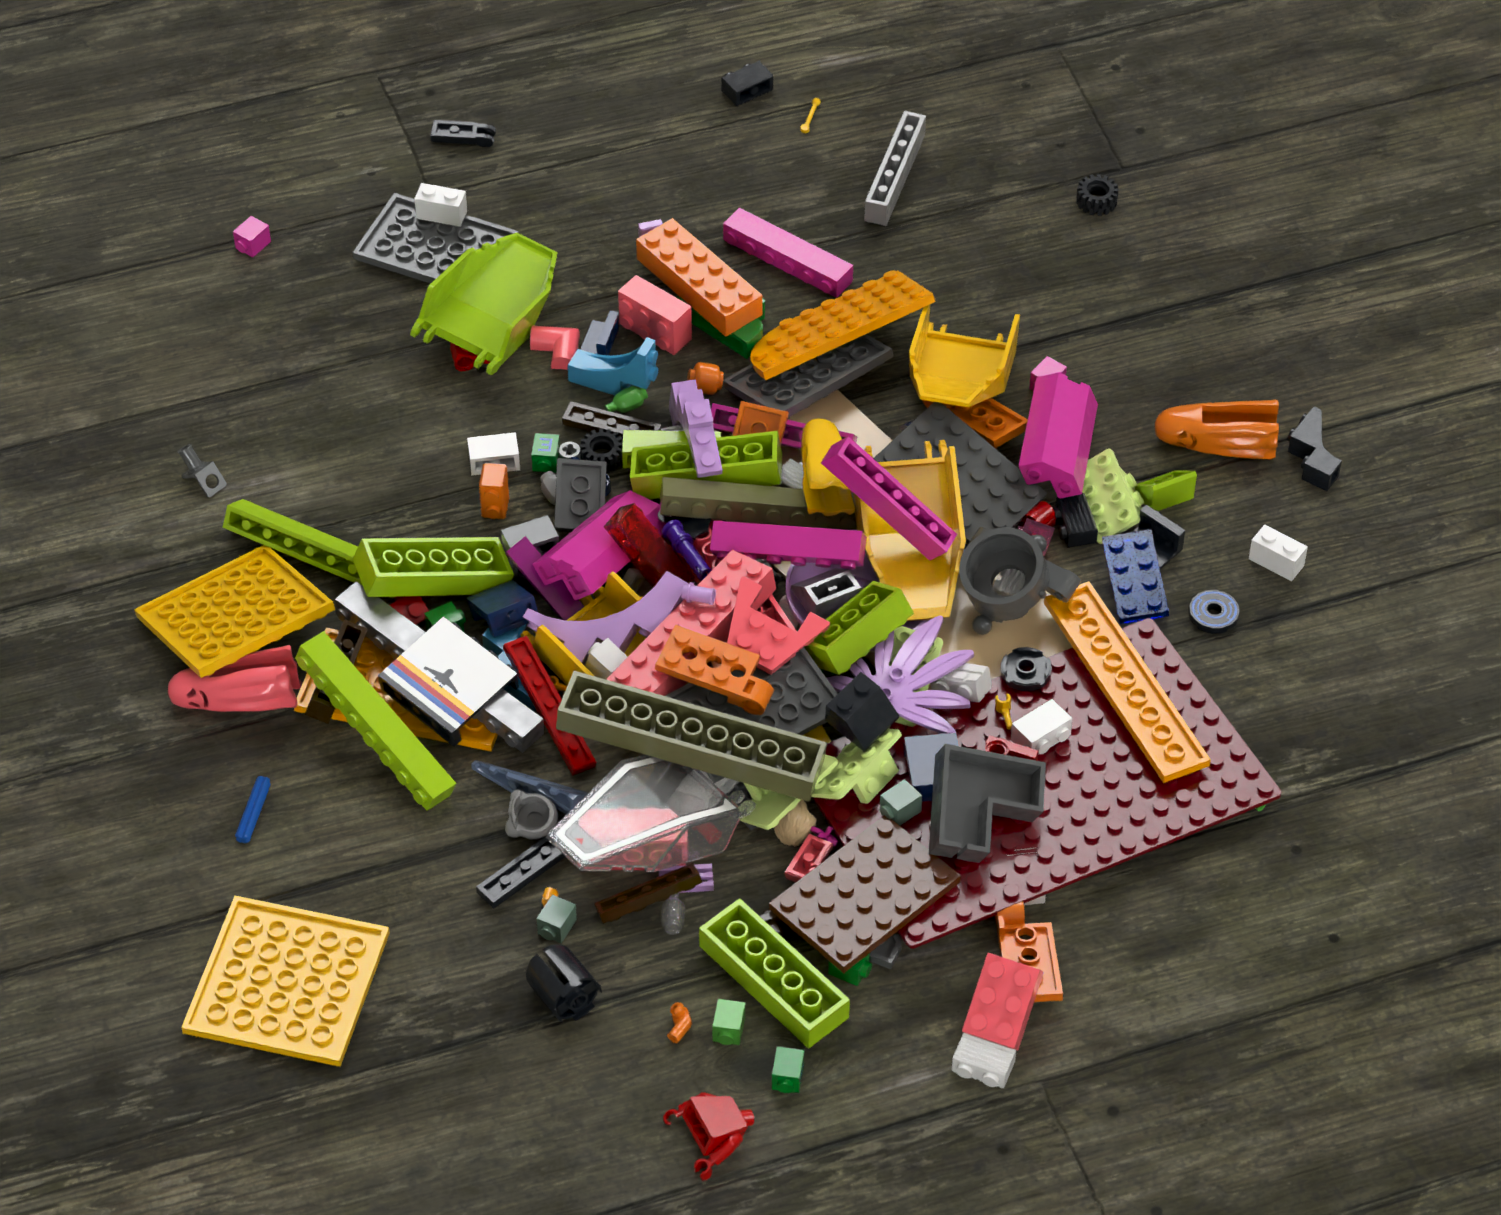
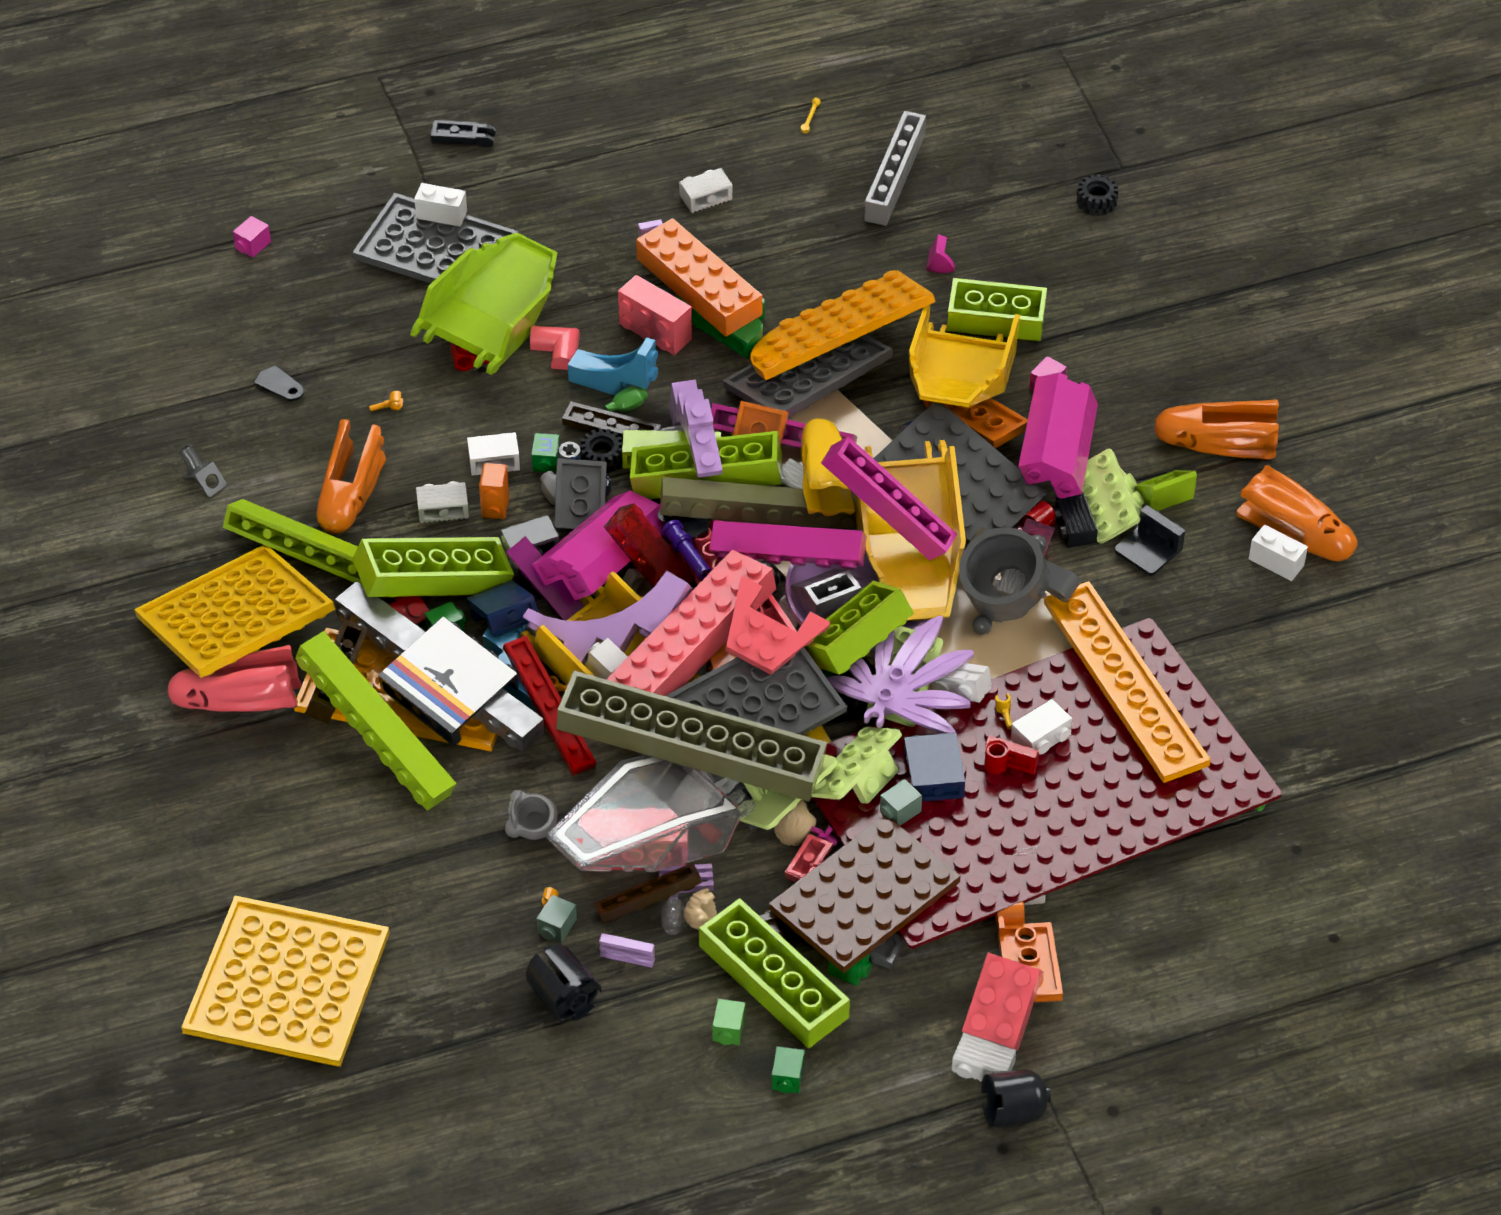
(252, 809): blue axle -> none
(279, 383): none -> piece
(342, 500): none -> orange piece
(395, 402): none -> light orange hand
(442, 502): none -> white brick
(519, 872): plate -> none
(562, 796): sand blue wedge -> none
(602, 335): panel -> none
(627, 950): none -> lavender tile
(681, 1021): orange arm -> none
(699, 594): lavender pin -> none
(700, 908): none -> tan hair
(705, 190): none -> white brick
(707, 377): orange head -> none
(715, 1126): red torso -> none
(745, 691): orange hinge -> none
(747, 83): black brick -> none
(788, 252): brick -> none
(861, 712): black slope -> none
(937, 259): none -> dark pink tile
(972, 788): dark grey piece -> none
(991, 308): none -> lime brick
(1014, 1097): none -> black cylinder
(1026, 680): black tile -> none
(1135, 576): clear blue plate -> none
(1218, 601): tile -> none
(1297, 514): none -> orange piece
(1305, 442): arch -> none

